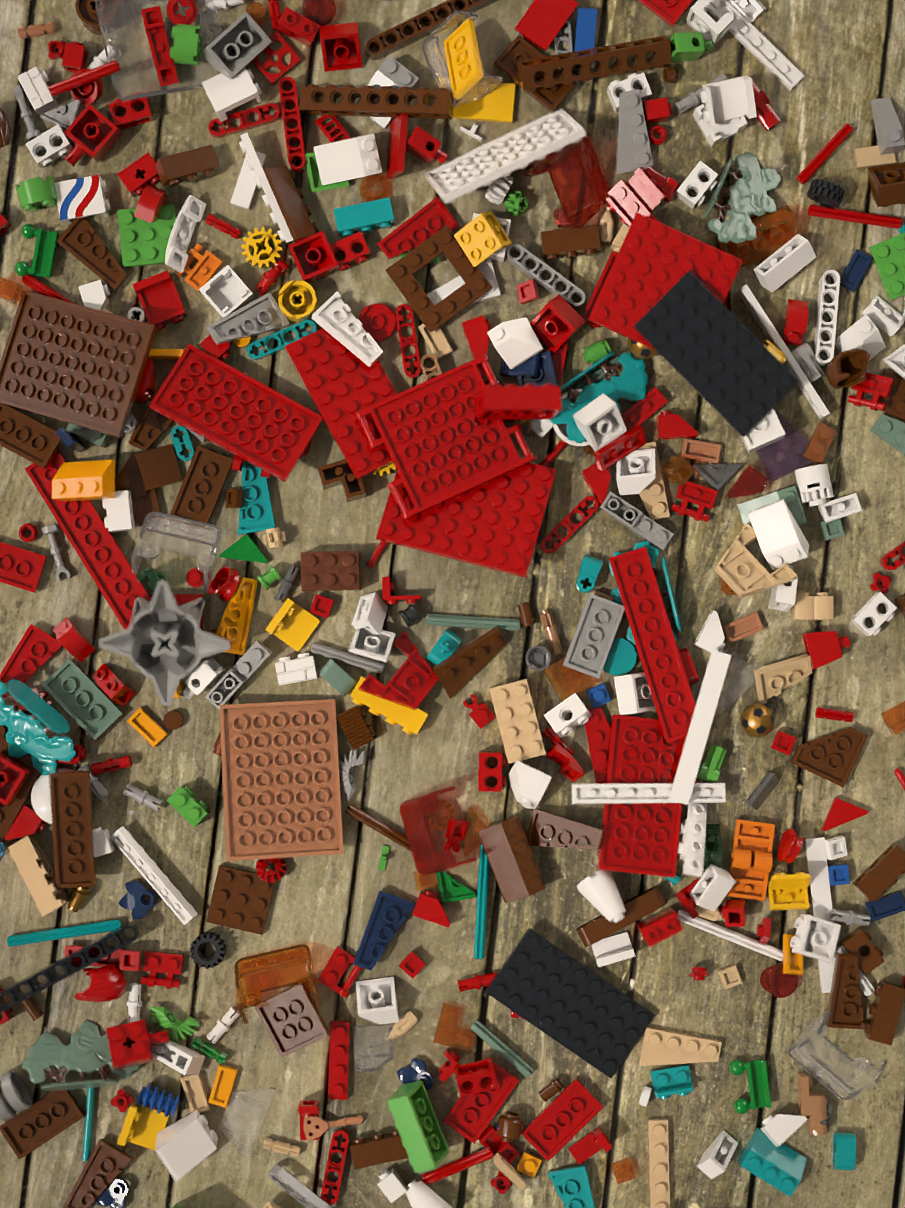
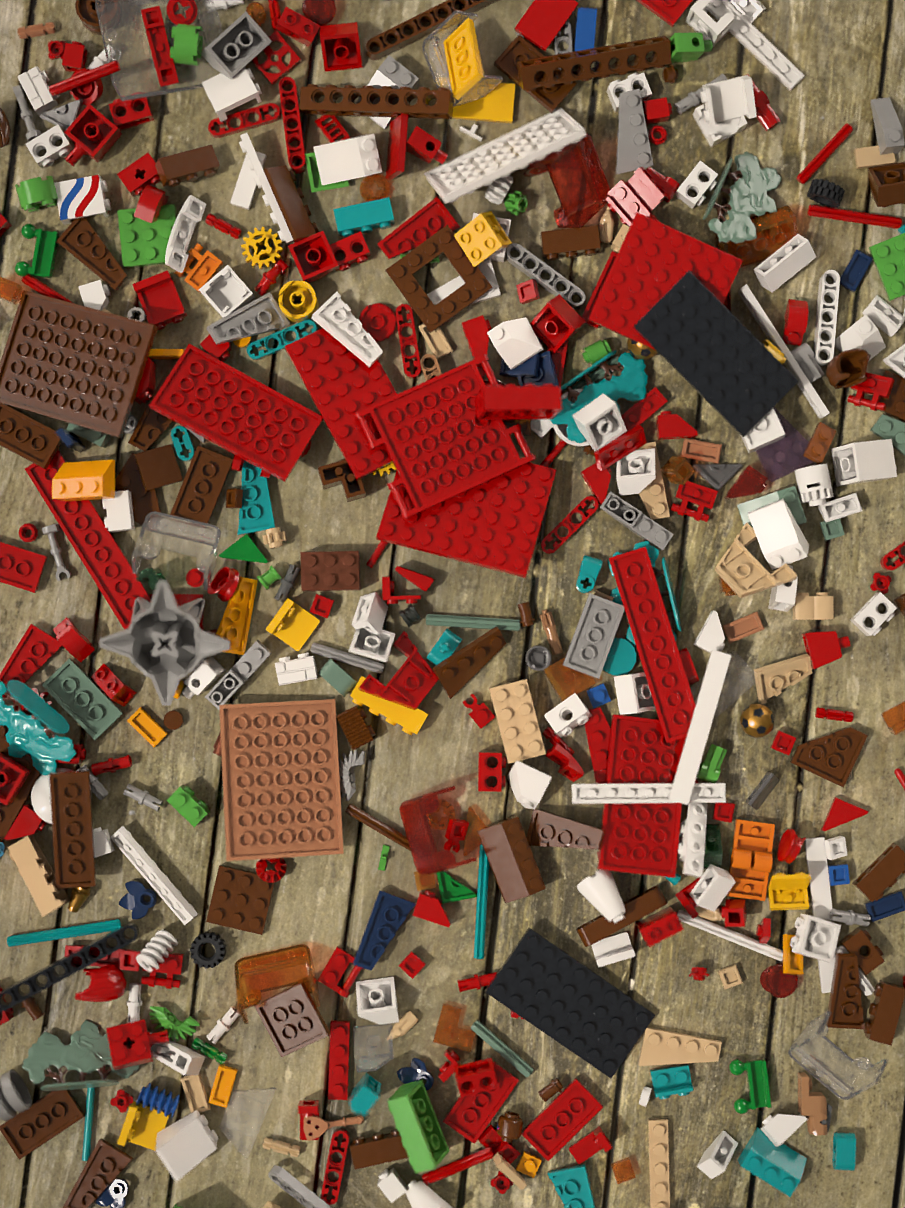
(155, 949): none -> white piece
(364, 1094): none -> teal brick
(420, 580): none -> red slope
(723, 812): none -> red tile
(864, 462): none -> white slope

